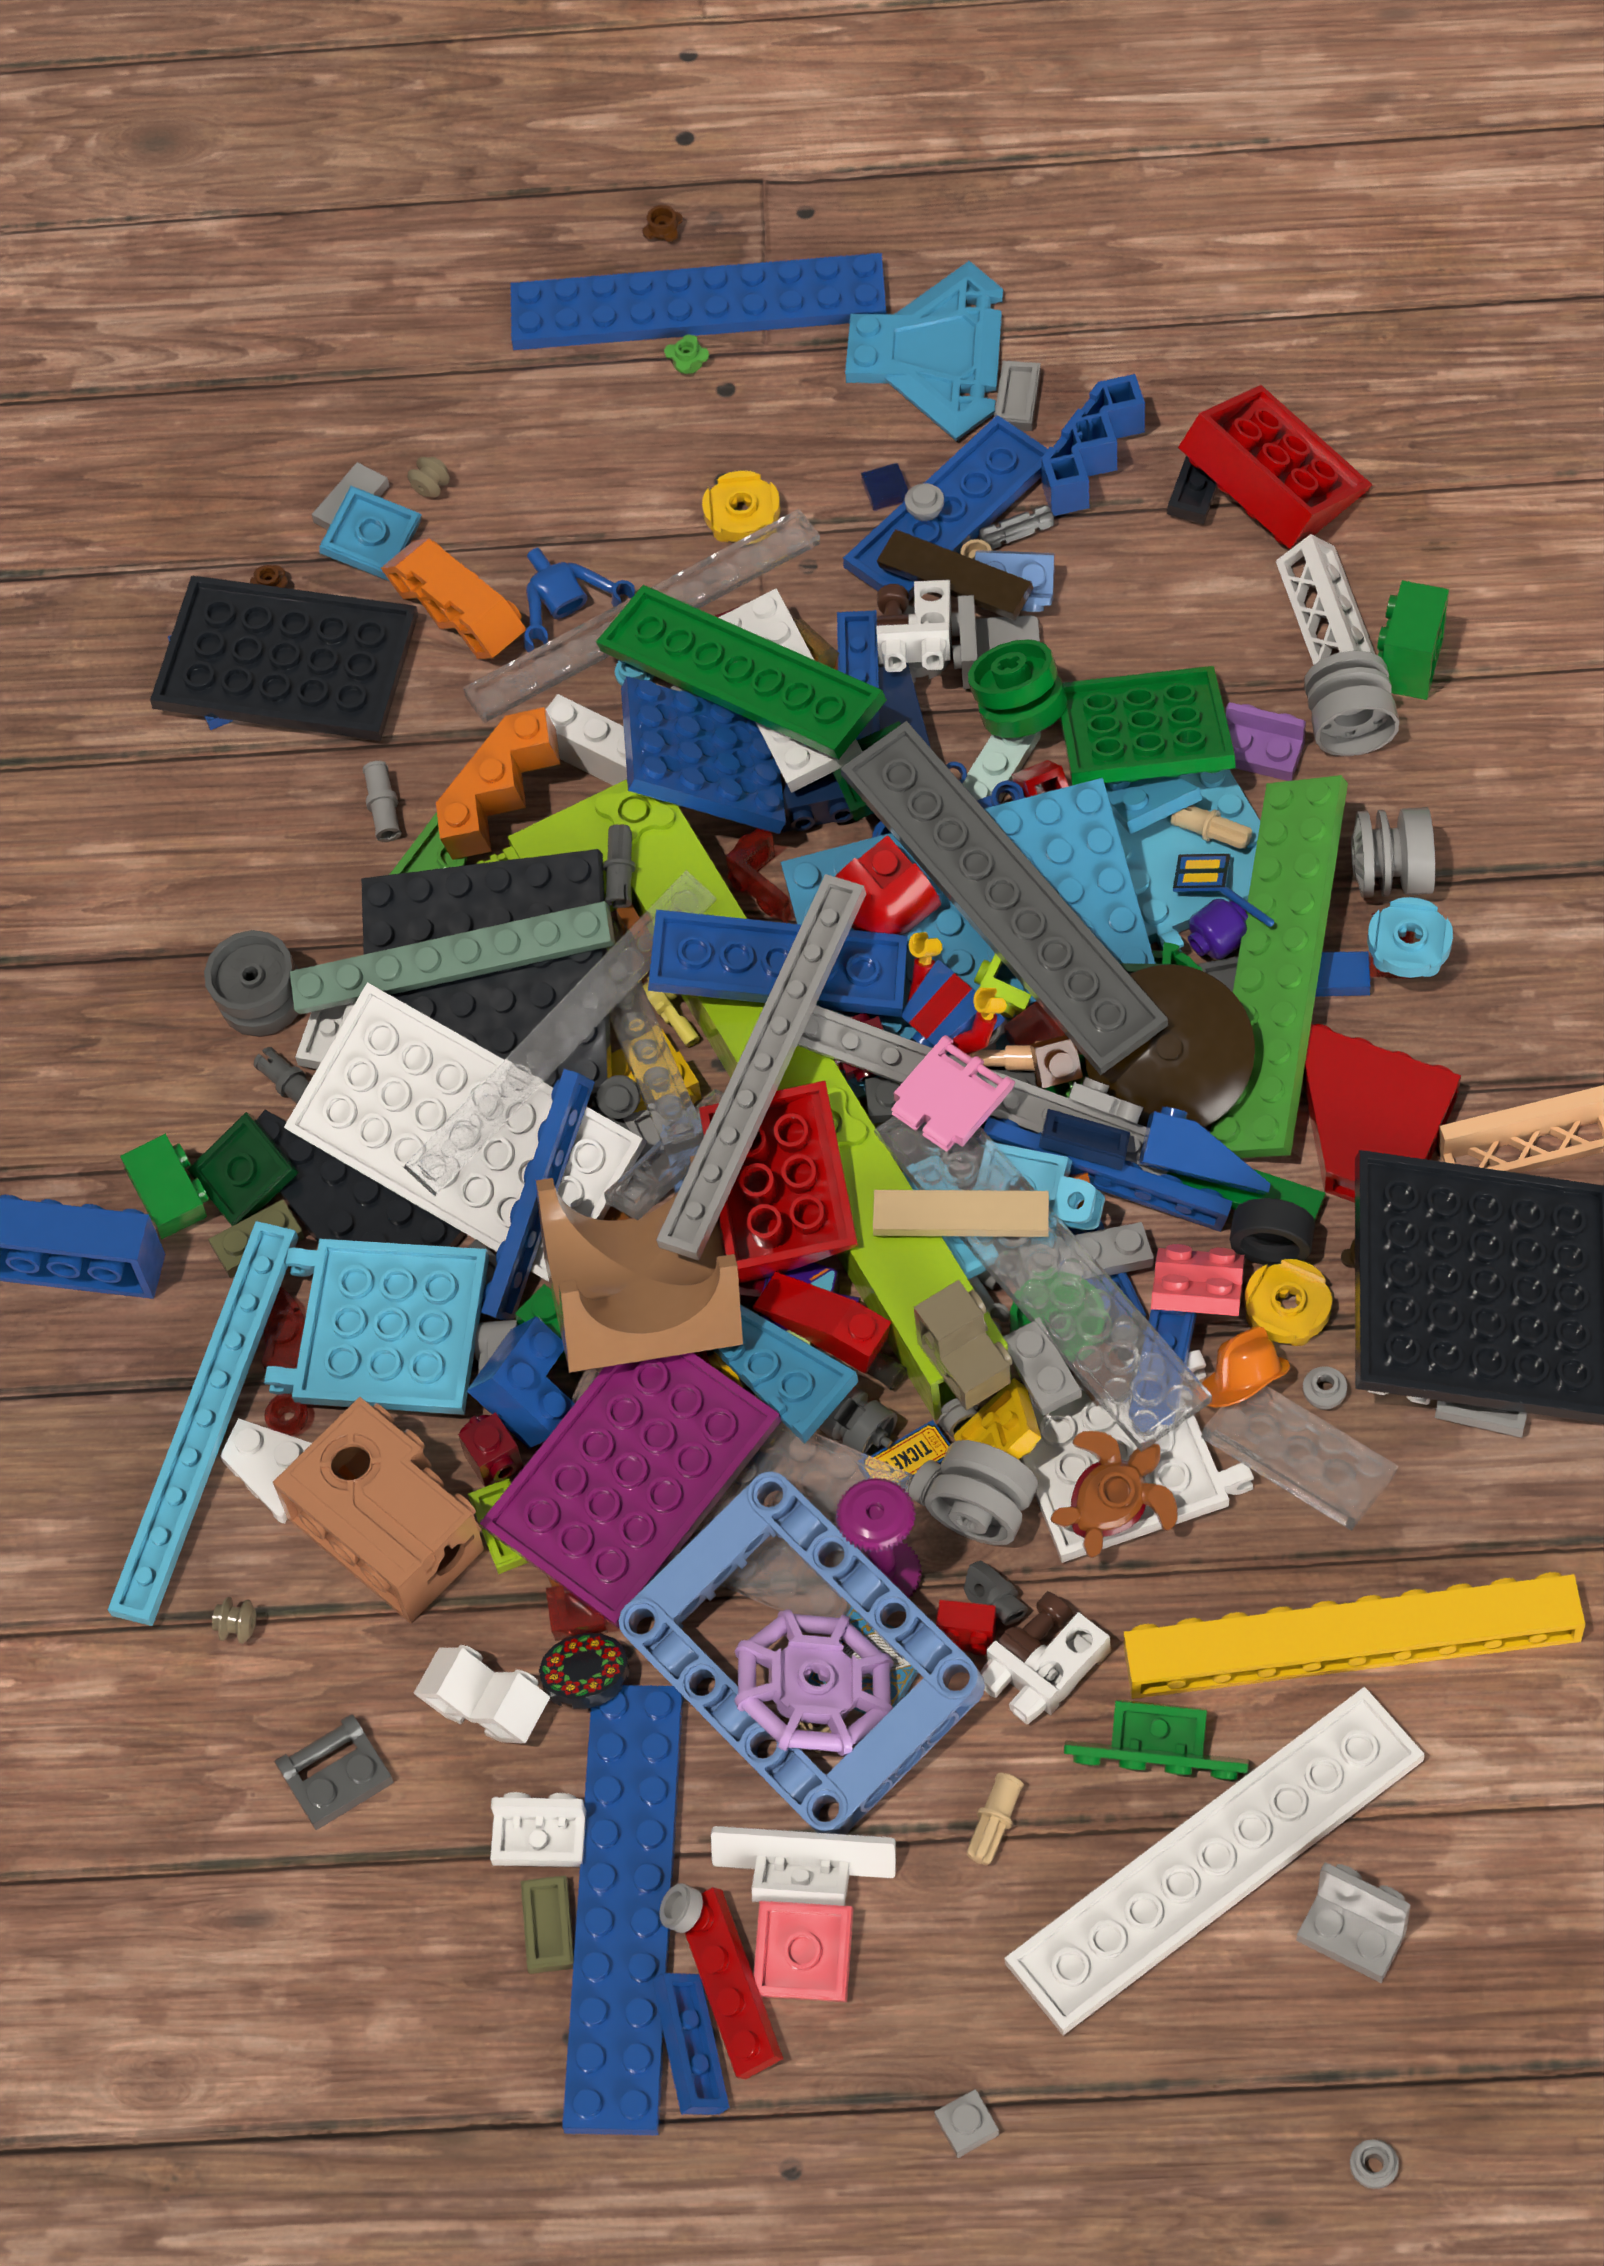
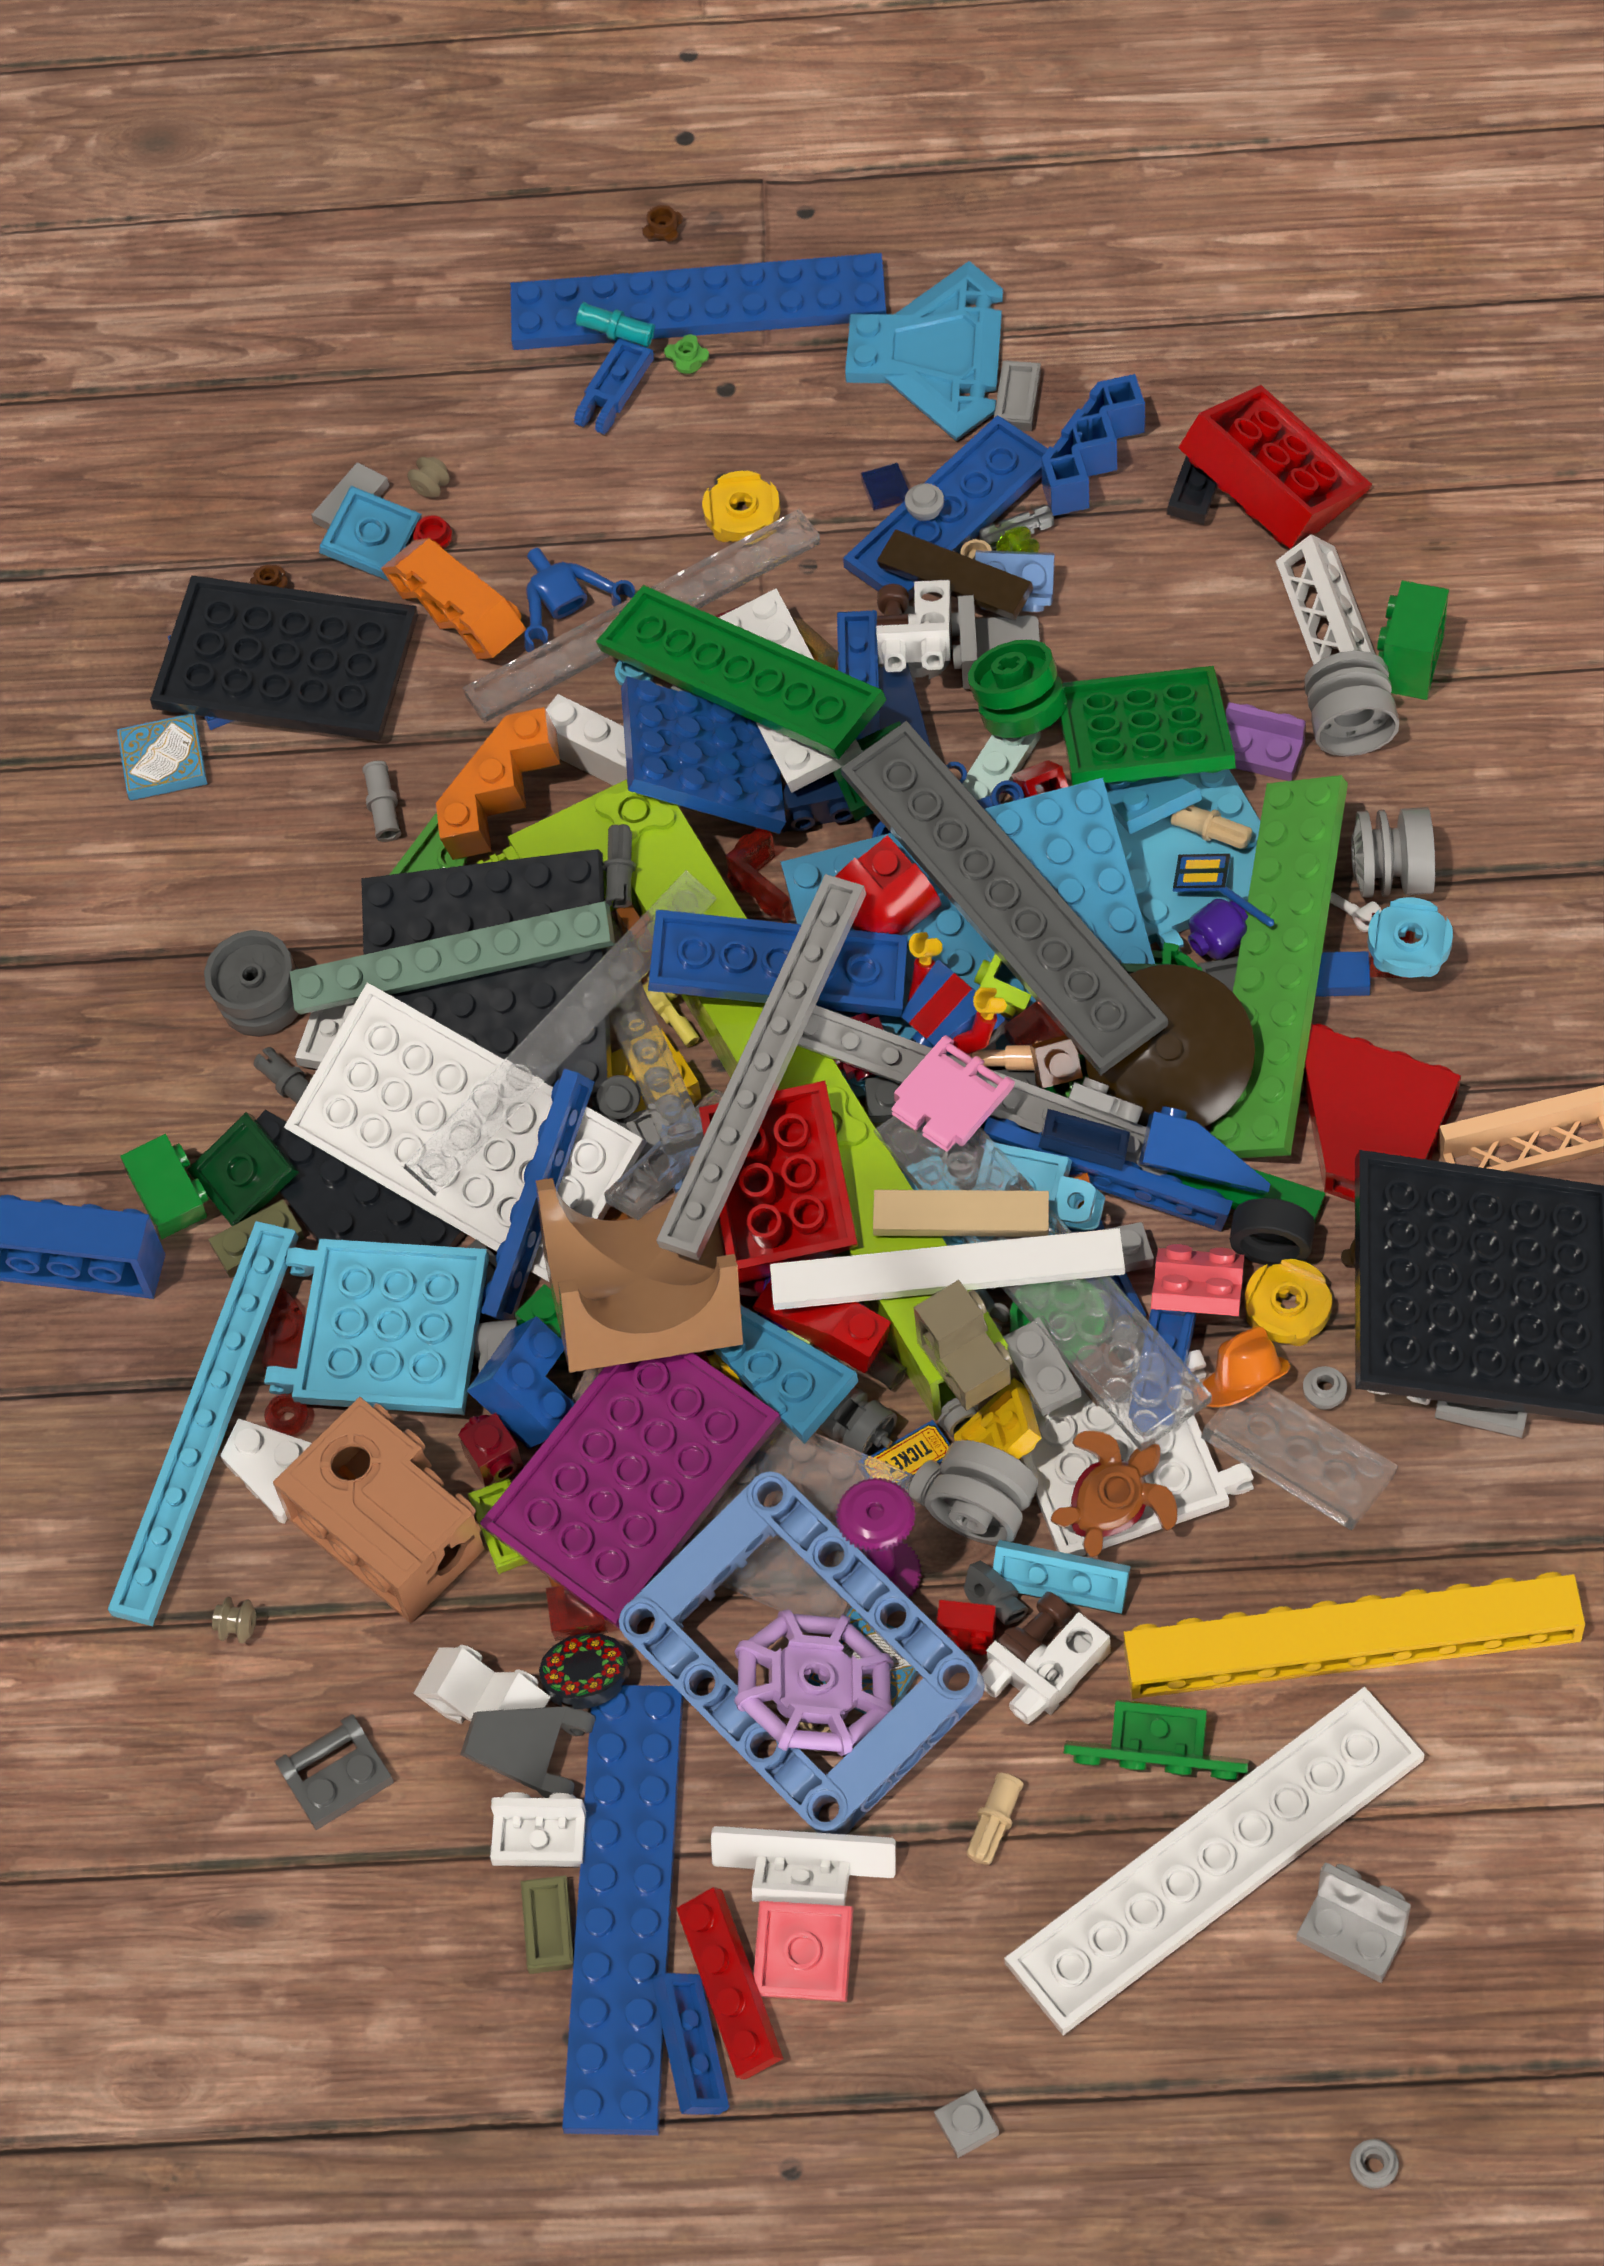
(162, 756): none -> tile
(435, 529): none -> red plate
(522, 1743): none -> dark grey flag
(613, 384): none -> blue hinge
(615, 324): none -> teal pin
(681, 1908): light grey tile -> none
(935, 1268): none -> white tile
(1017, 540): none -> clear neon green wheel
(1068, 1576): none -> medium azure plate
(1361, 916): none -> white hand

